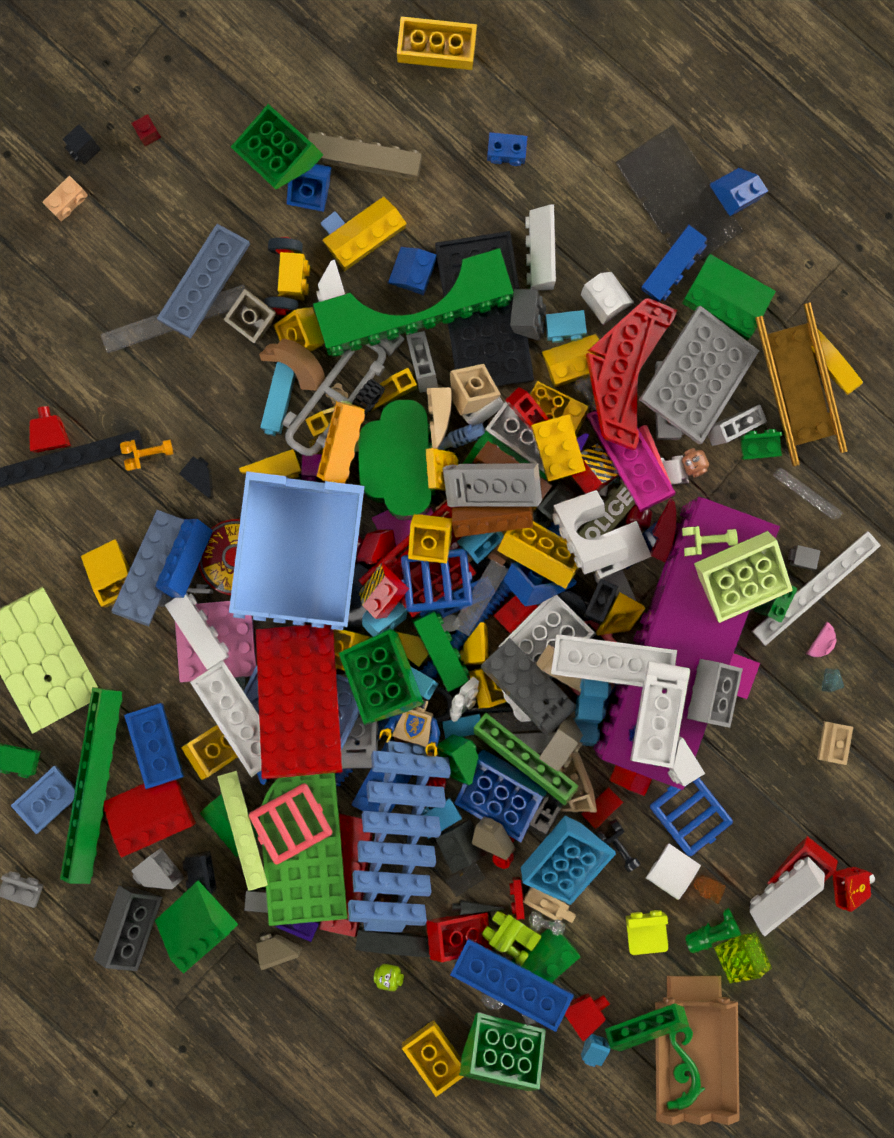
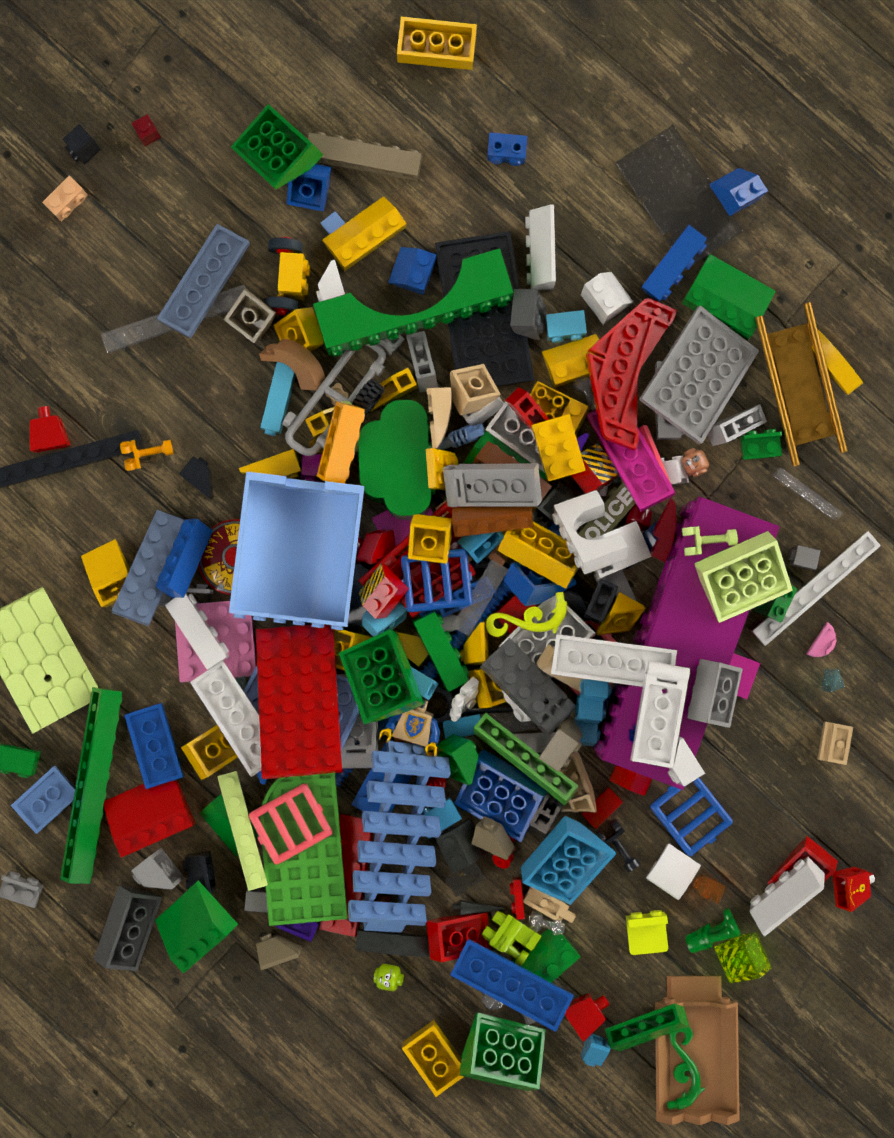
(559, 614): none -> neon yellow plant

